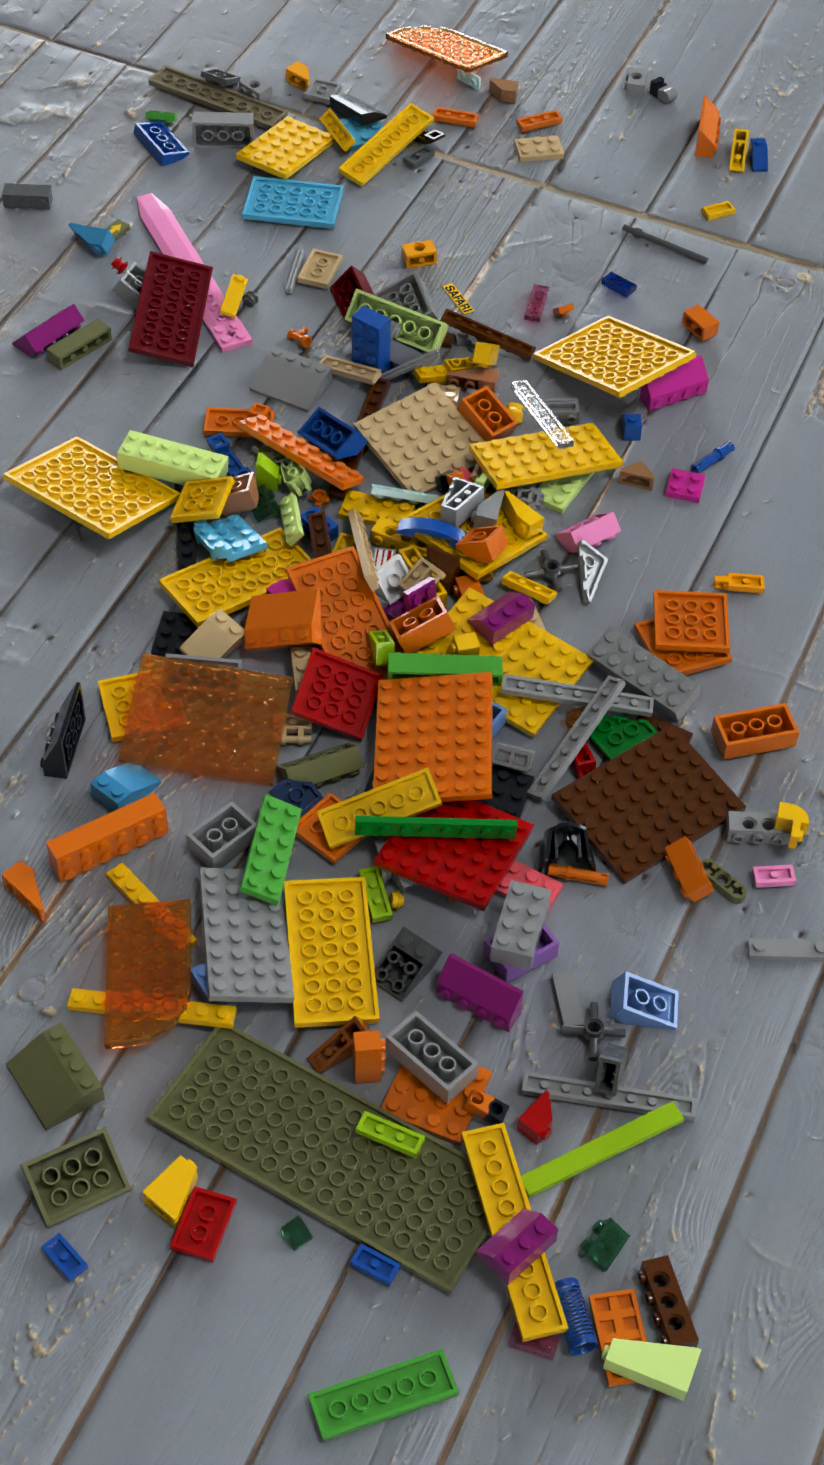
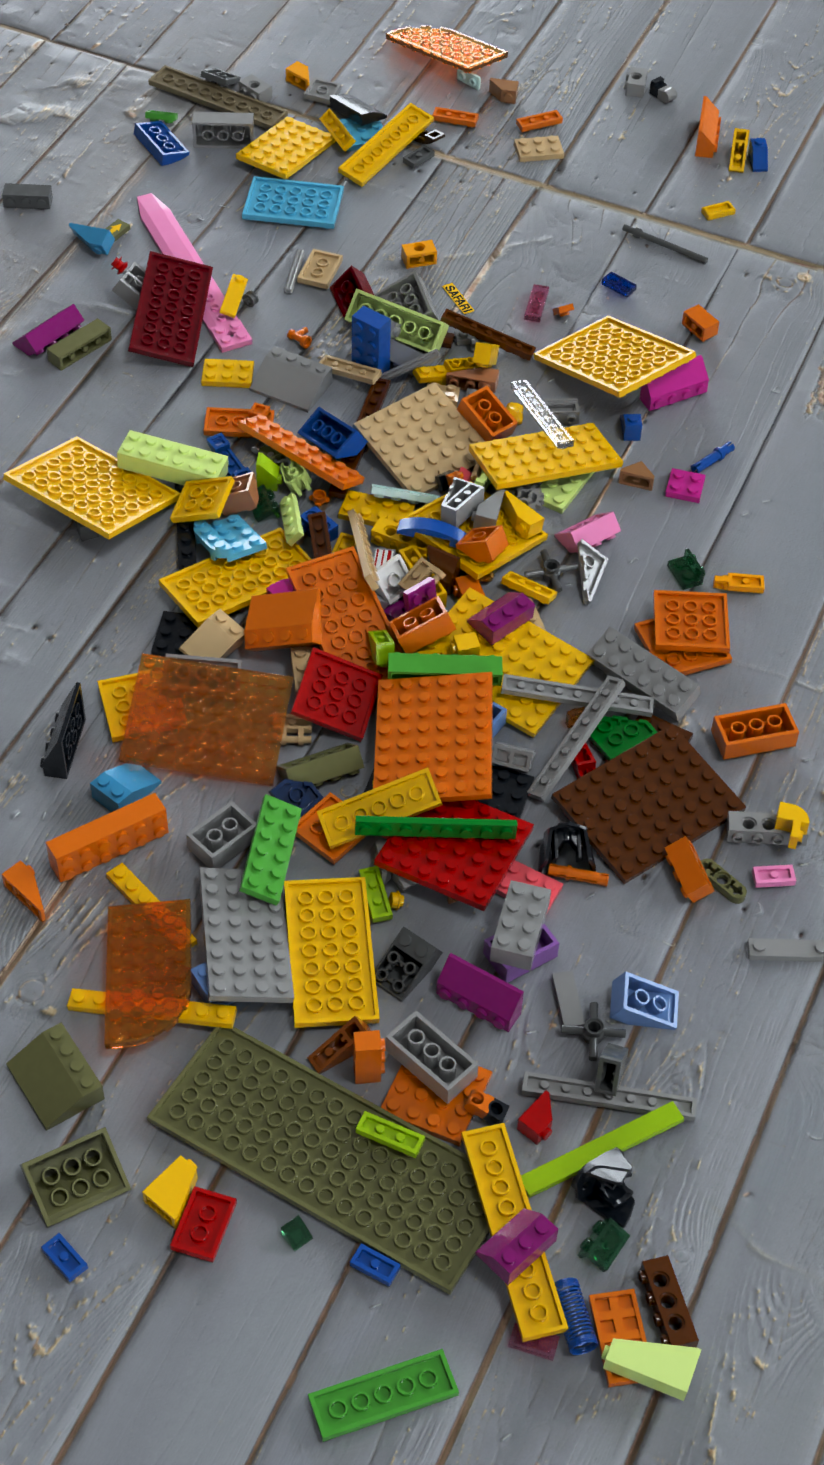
(227, 373): none -> yellow plate
(603, 1186): none -> black piece
(687, 570): none -> clear green bracket

